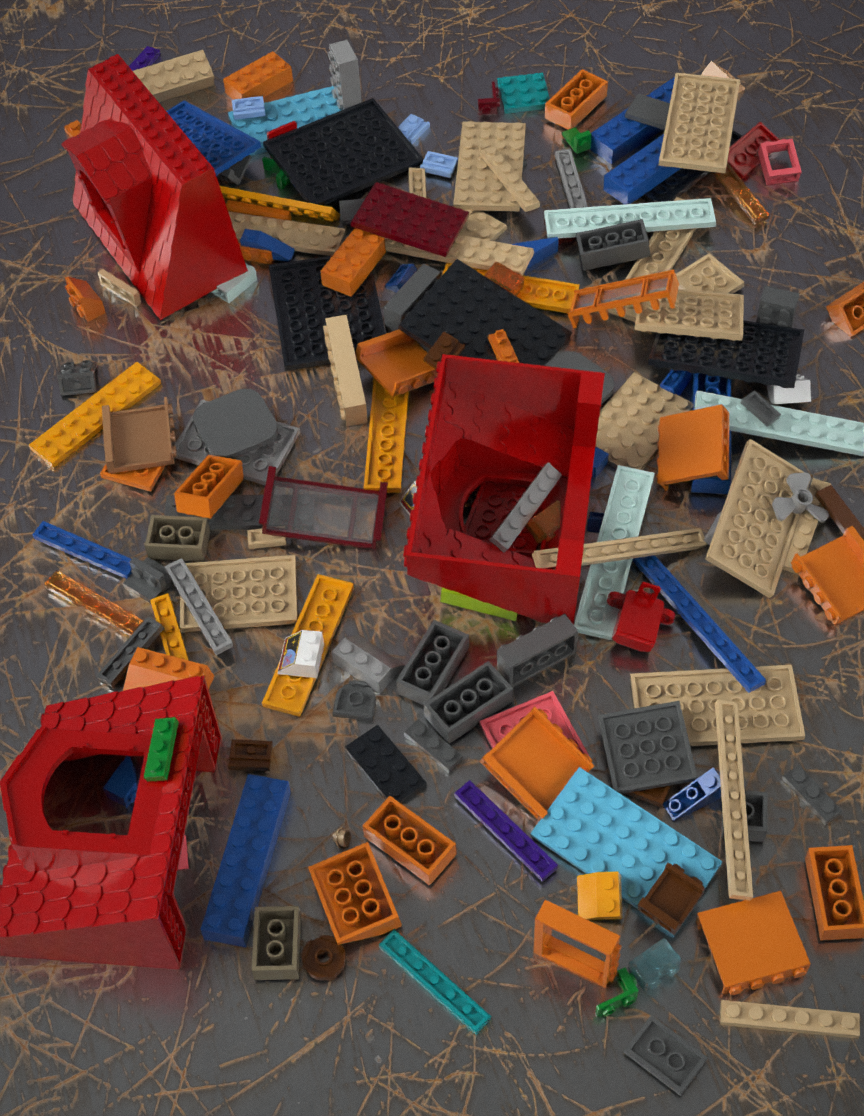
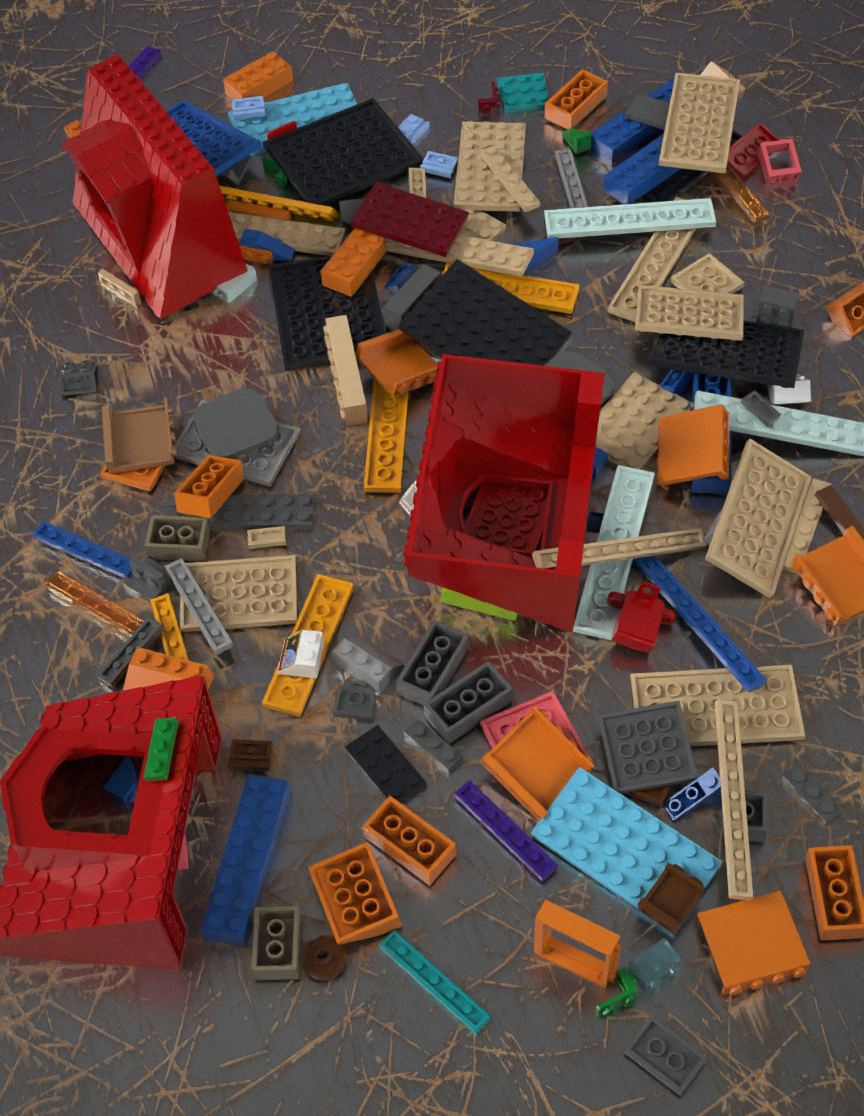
(84, 298): orange slope -> none
(87, 418): light orange plate -> none
(177, 76): tan brick -> none
(322, 511): clear piece -> none
(341, 837): tan plate -> none
(345, 74): light grey brick -> none
(444, 345): reddish brown plate -> none
(502, 347): orange plate -> none
(505, 278): clear orange brick -> none
(525, 507): light grey plate -> none
(537, 650): dark grey brick -> none
(545, 523): clear orange slope -> none
(600, 896): light orange slope -> none
(613, 244): dark grey brick -> none
(624, 293): orange window -> none
(790, 1019): tan plate -> none
(800, 499): light grey piece -> none

